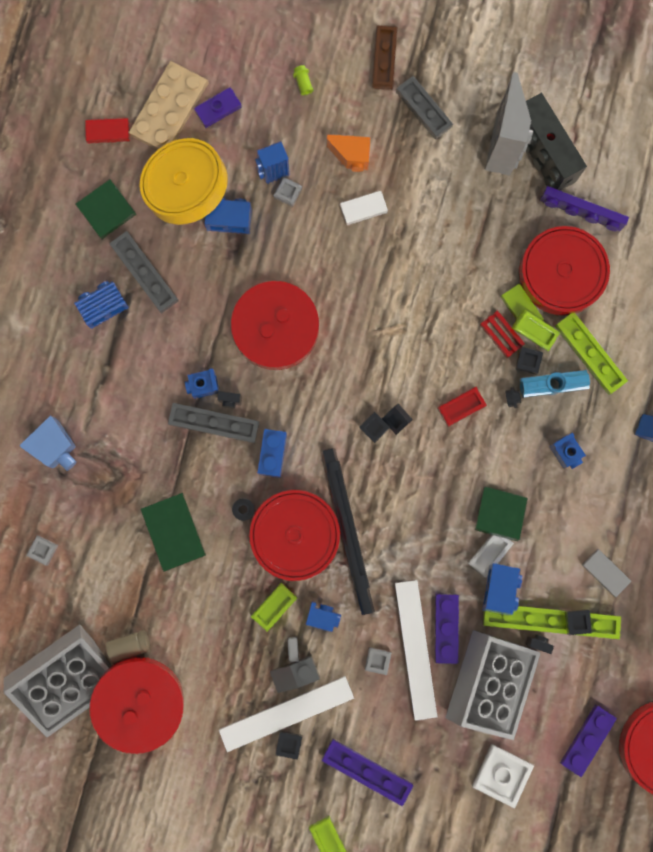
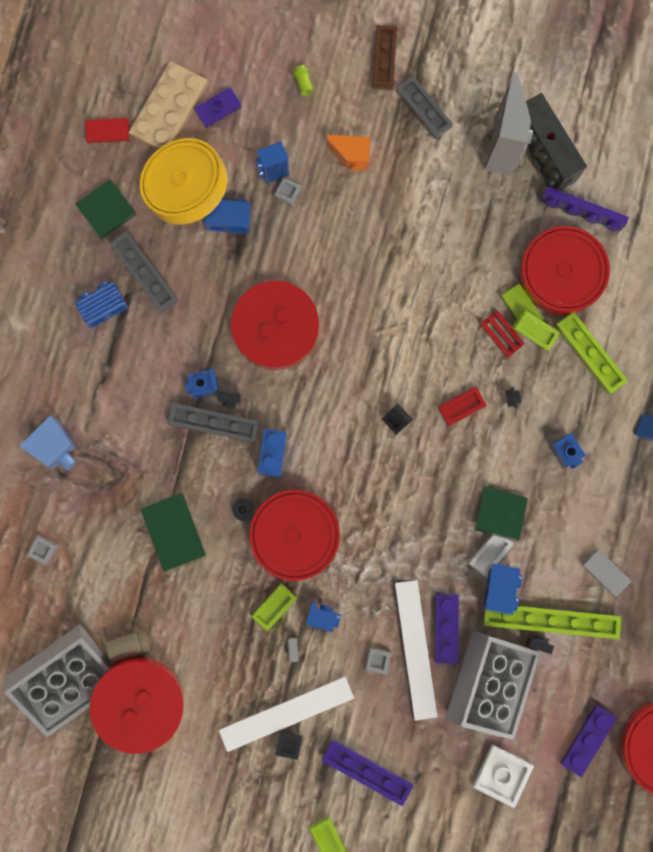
(295, 674): dark grey slope -> none
(348, 531): black piece -> none
(363, 208): white tile -> none
(374, 427): black plate -> none
(529, 360): black plate -> none
(567, 383): dark azure piece -> none
(578, 622): black plate -> none

